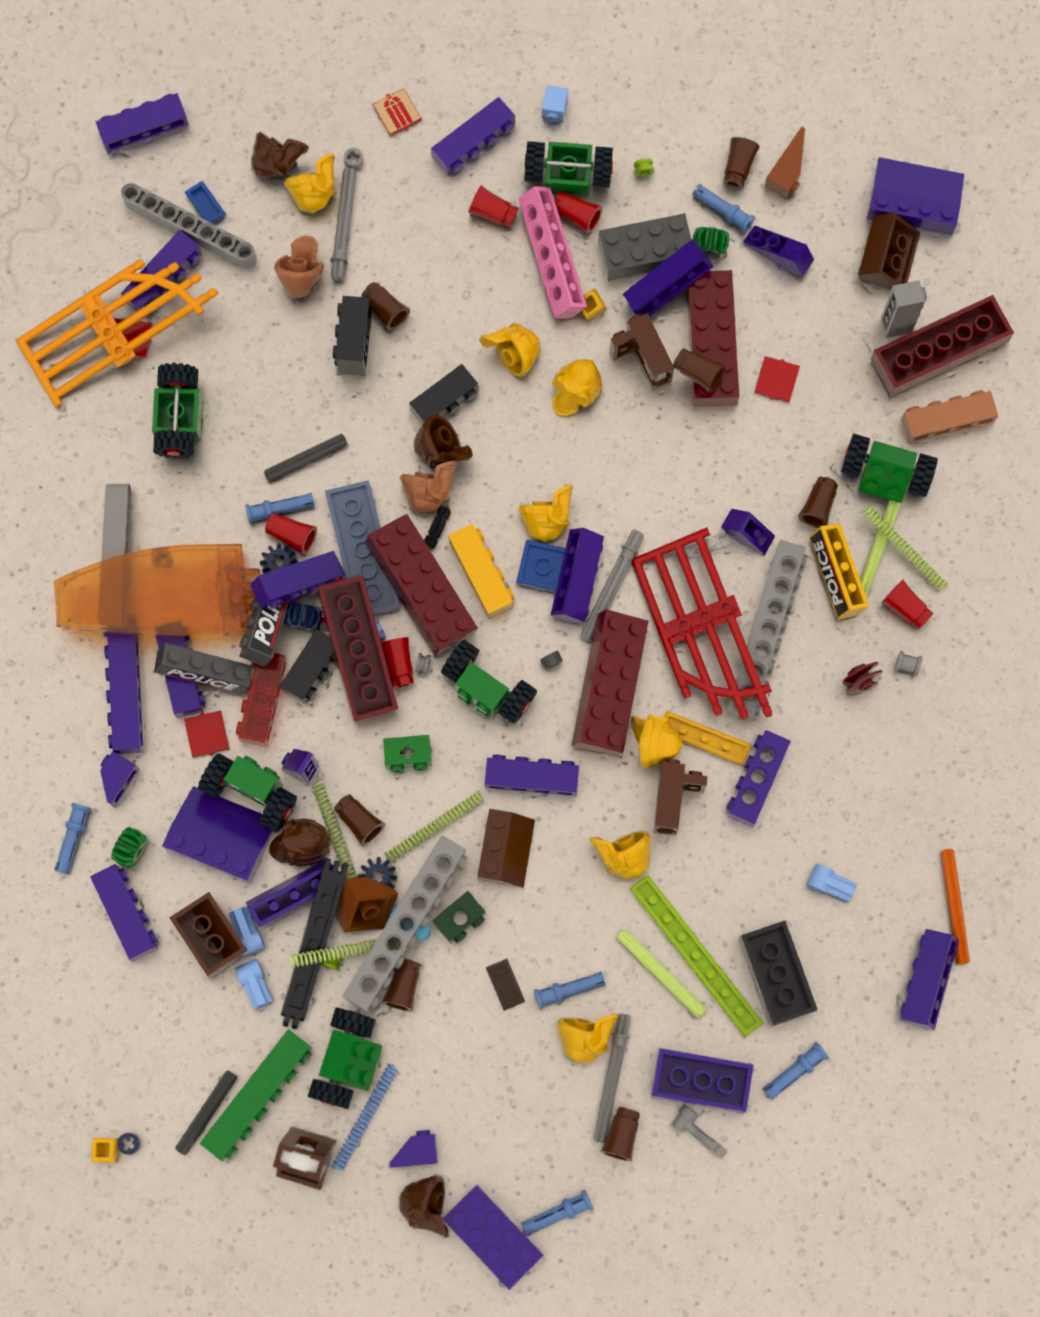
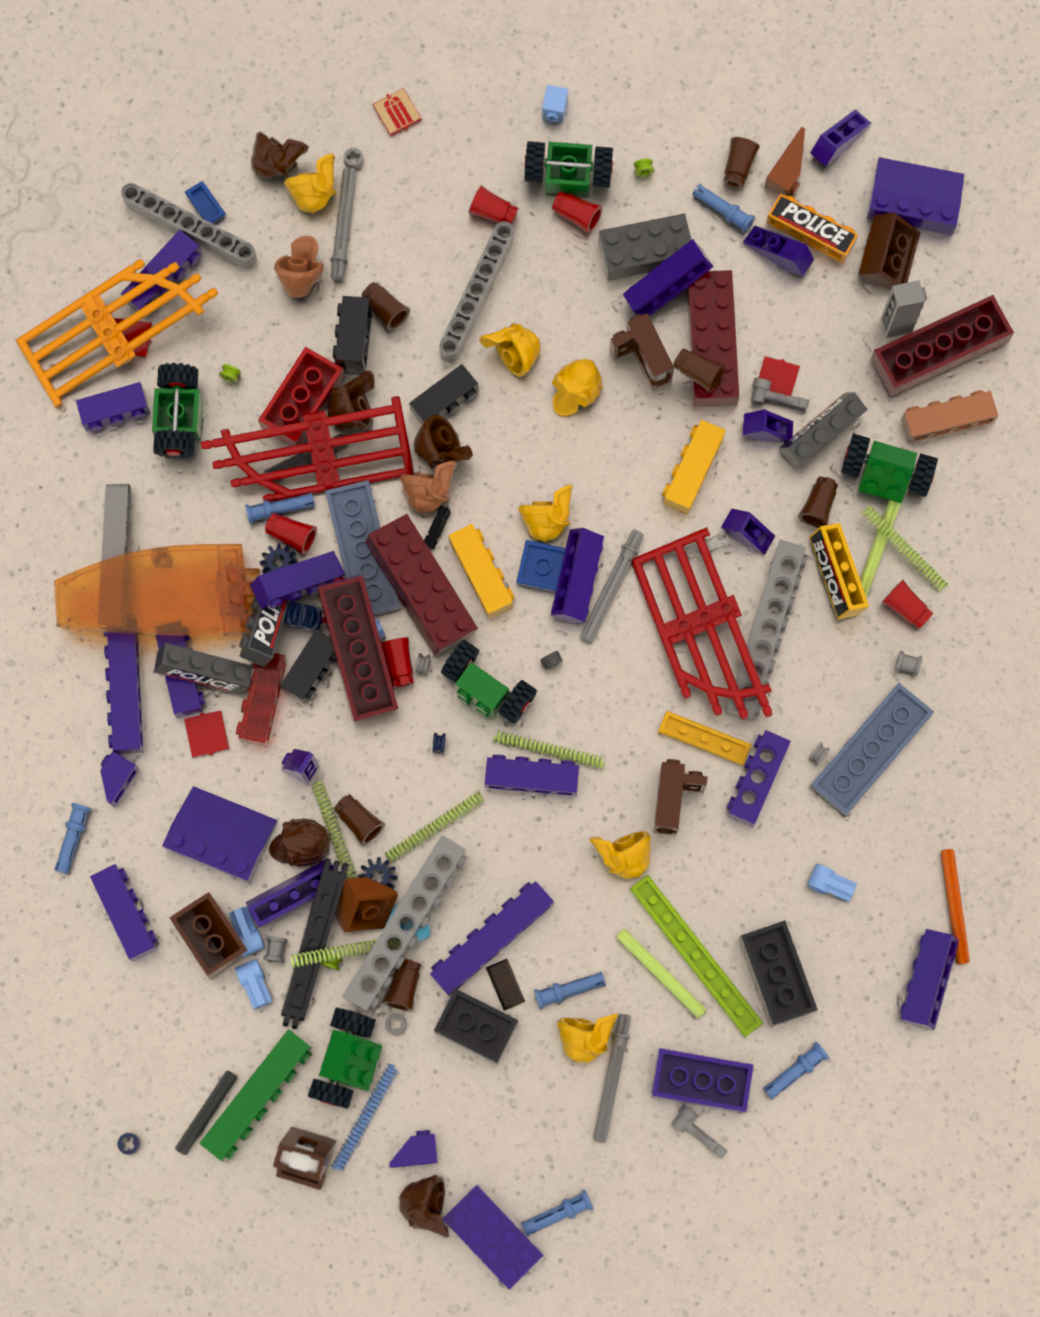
(104, 1150): yellow brick -> none
(113, 407): none -> dark purple brick
(128, 847): green gear -> none
(142, 122): dark purple brick -> none
(230, 373): none -> lime bush
(253, 782): brick -> none
(275, 949): none -> light grey bush
(302, 392): none -> red brick
(321, 451): none -> red piece
(351, 399): none -> reddish brown head
(396, 748): green brick -> none
(396, 1016): none -> light grey bush
(439, 743): none -> dark blue bush
(464, 904): dark green brick -> none
(473, 136): dark purple brick -> none
(476, 1026): none -> black brick
(480, 282): none -> light grey beam
(492, 938): none -> dark purple brick
(506, 848): reddish brown slope -> none
(552, 252): bright pink brick -> none
(556, 753): none -> yellowish green piece
(595, 305): yellow brick -> none
(610, 683): dark red brick -> none
(622, 1135): reddish brown plant -> none
(656, 739): yellow head -> none
(694, 466): none -> yellow brick
(712, 239): green gear -> none
(762, 392): none -> light grey brick
(767, 427): none -> dark purple slope
(812, 228): none -> brick
(819, 753): none -> light grey bush
(823, 428): none -> dark grey brick
(839, 137): none -> dark purple slope
(860, 679): dark red piece -> none
(872, 749): none -> sand blue plate

